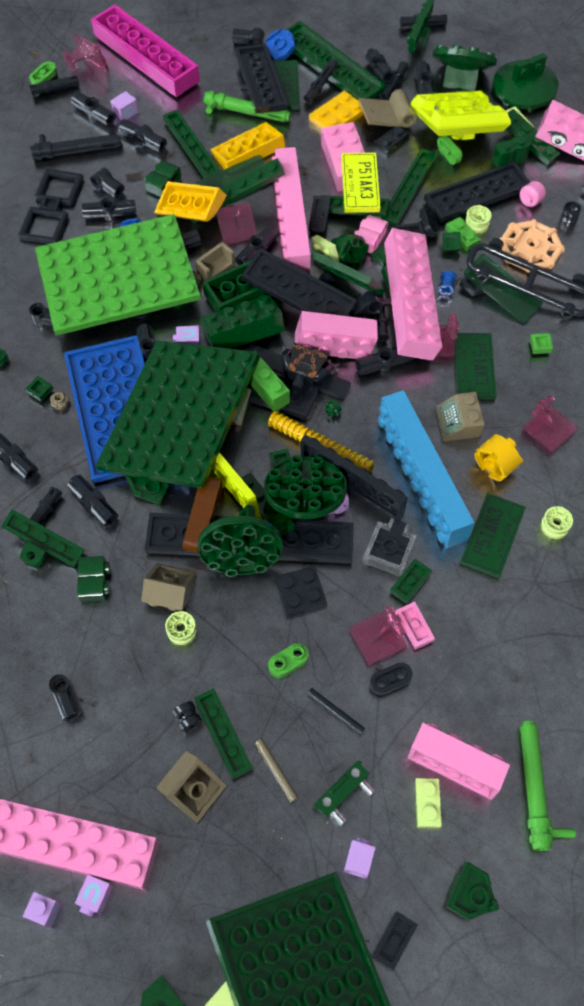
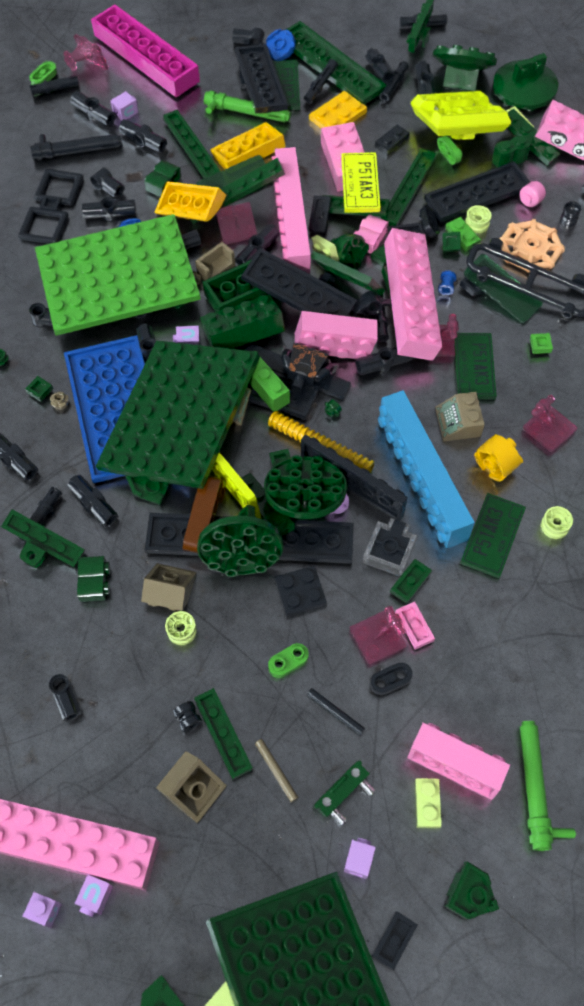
(389, 113): dark tan door -> none

